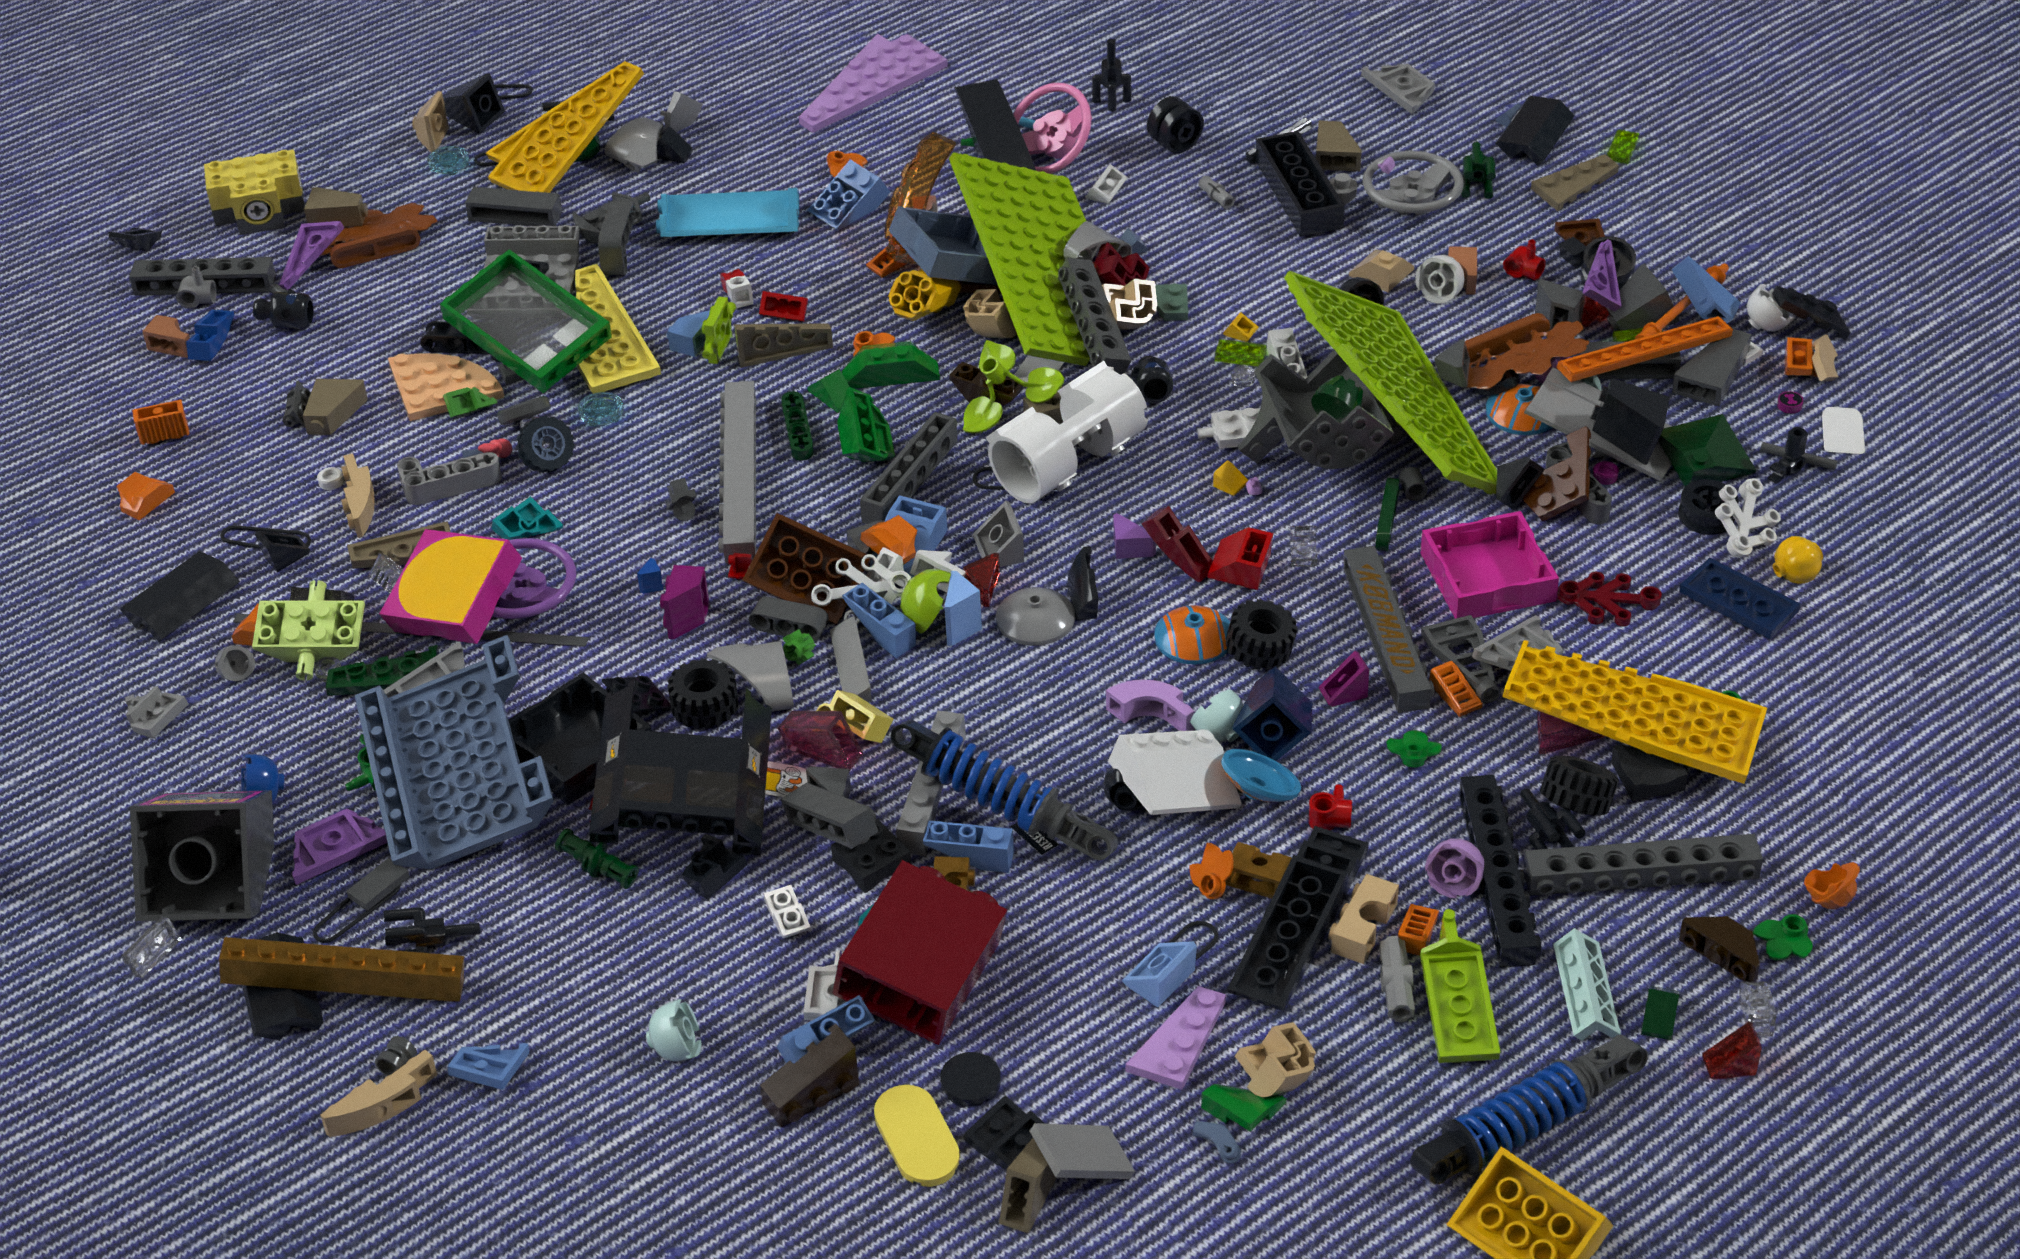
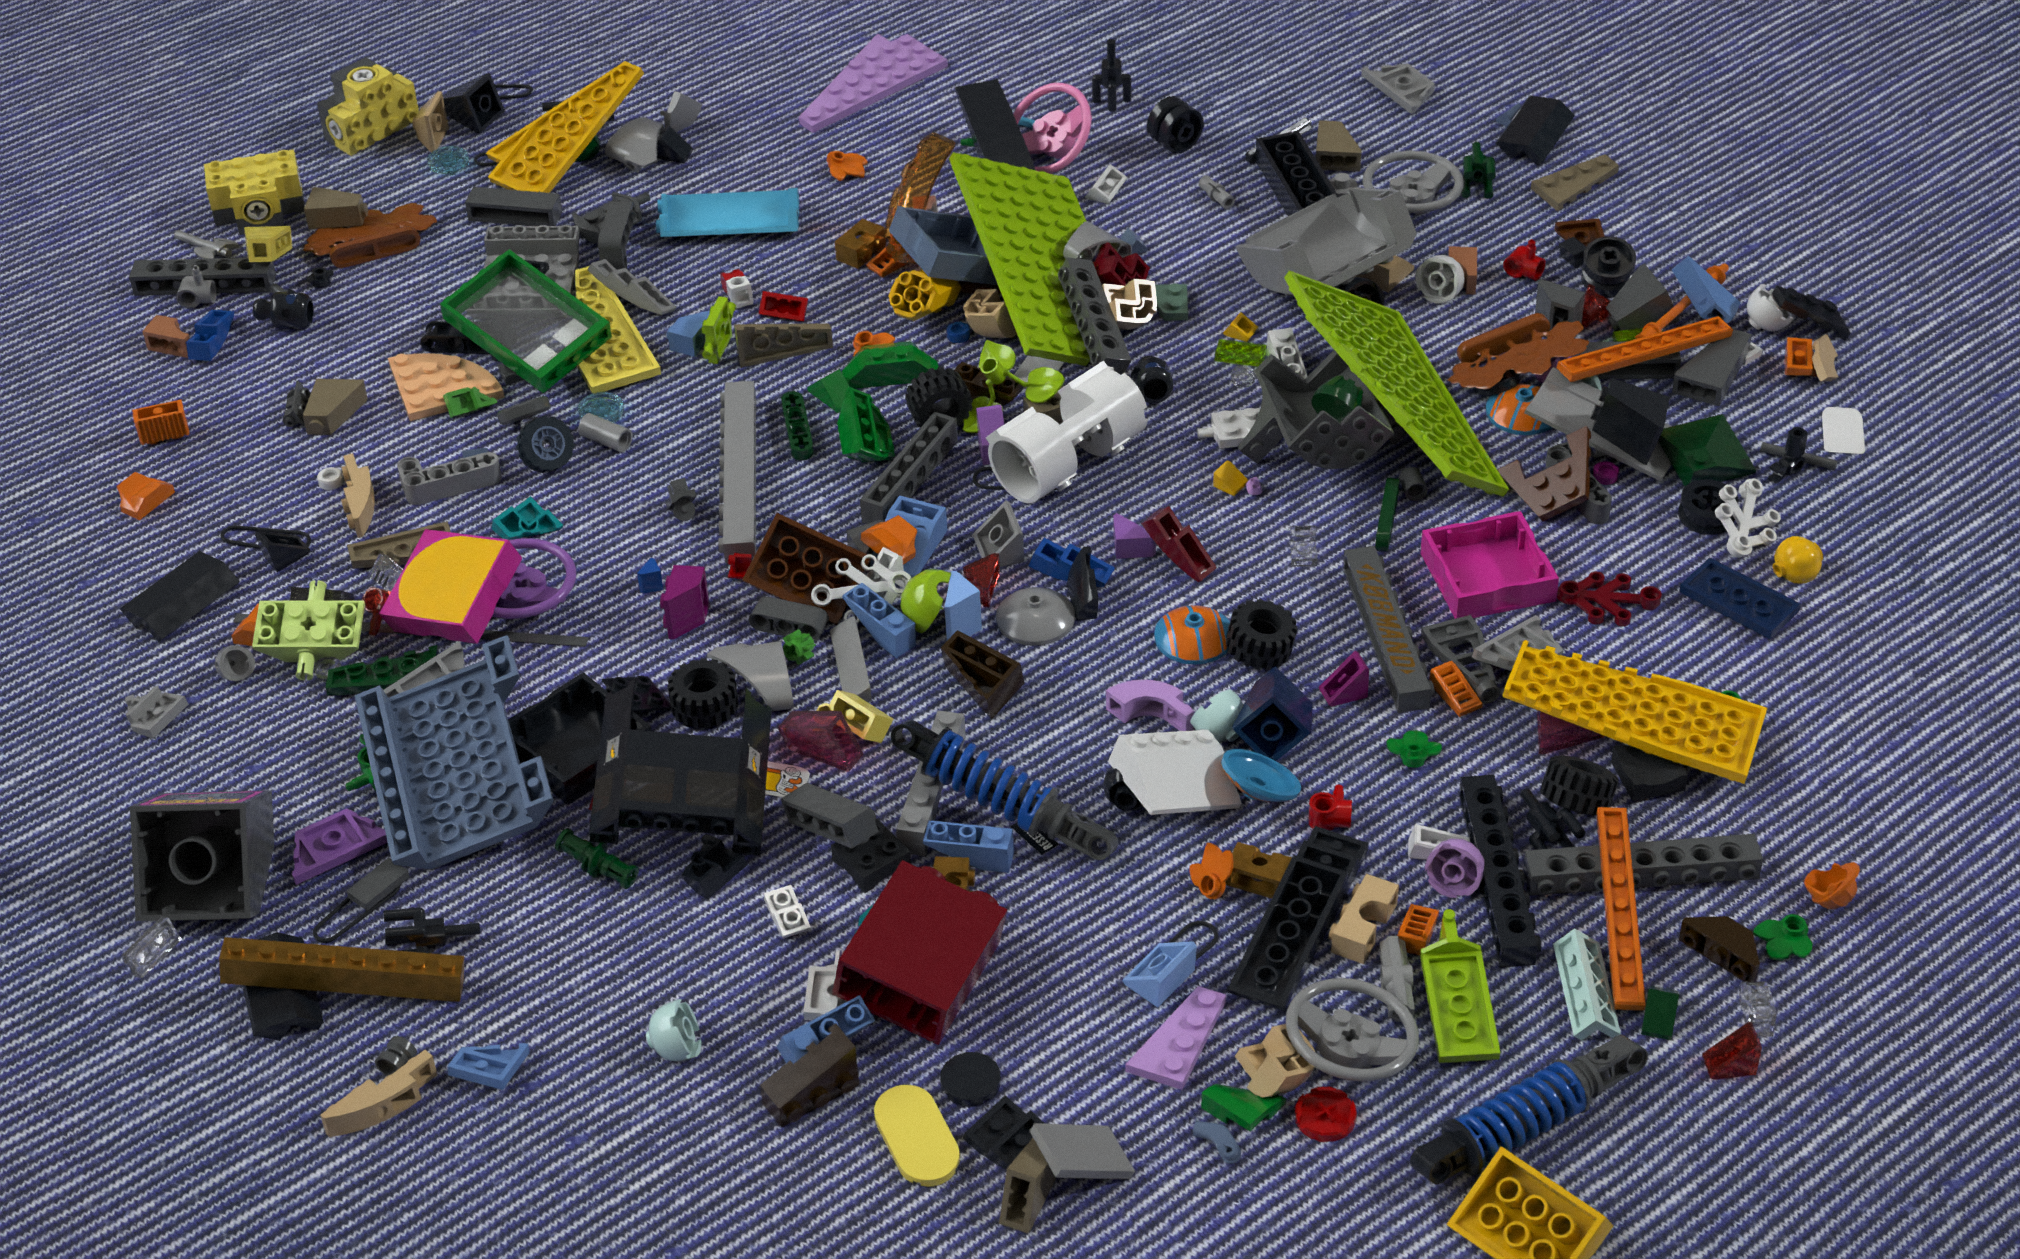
(136, 238): black slope -> none
(207, 248): none -> light grey piece
(261, 774): blue cylinder -> none
(267, 242): none -> light yellow slope
(308, 246): medium lavender wing -> none
(320, 277): none -> black plate
(366, 106): none -> light yellow piece
(374, 601): none -> clear red piece
(500, 447): coral bar -> none
(605, 432): none -> light grey pin
(637, 291): none -> light grey slope
(831, 779): dark grey slope -> none
(849, 196): medium blue slope -> none
(859, 251): none -> pearl gold brick
(934, 386): none -> black tyre
(934, 560): white slope -> none
(958, 332): none -> blue tile
(982, 672): none -> dark brown wedge
(988, 420): none -> medium lavender slope
(1057, 562): none -> blue slope
(1242, 558): red slope -> none
(1325, 1114): none -> red tile
(1331, 239): none -> light grey slope
(1349, 1039): none -> light grey piece
(1387, 165): lavender rock -> none
(1425, 839): none -> white slope
(1454, 364): dark grey slope -> none
(1515, 480): black slope -> none
(1602, 278): medium lavender wing -> none
(1620, 909): none -> orange tile
(1623, 146): clear neon green tile -> none
(1790, 402): magenta tile -> none

